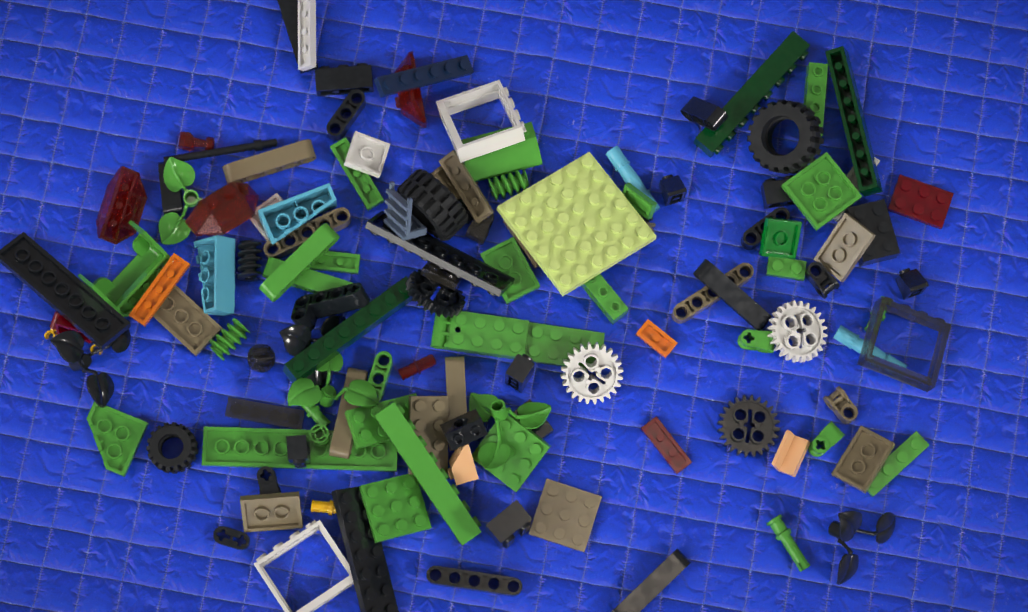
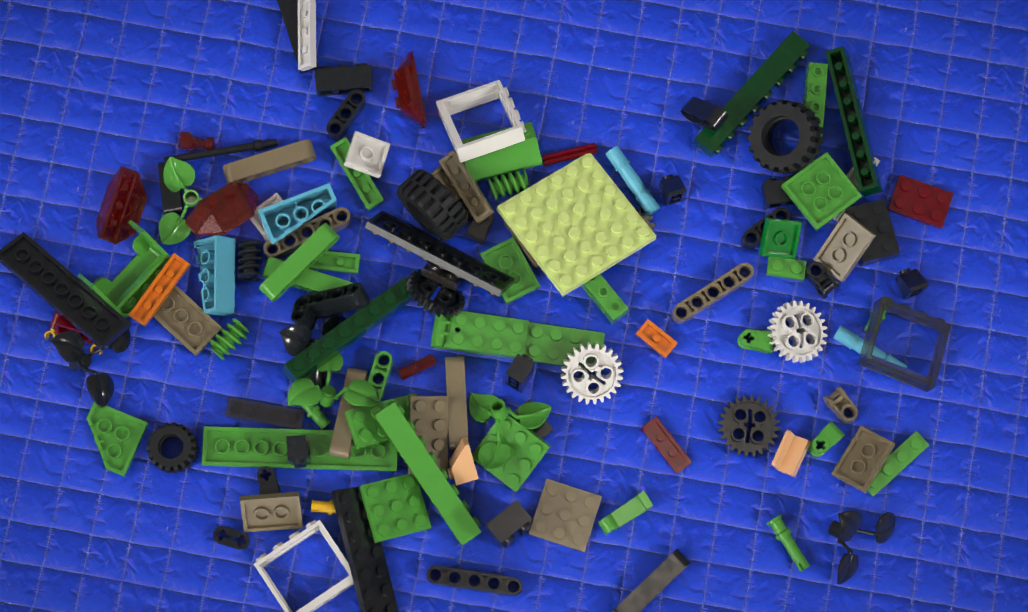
(261, 358): clear smoke piece -> none
(319, 438): bright green wheel -> none
(400, 216): sand blue plate -> none
(423, 76): dark blue plate -> none
(463, 429): black brick -> none
(569, 154): none -> dark red axle
(626, 513): none -> bright green leg
(642, 203): bright green tile -> none
(732, 295): black beam -> none

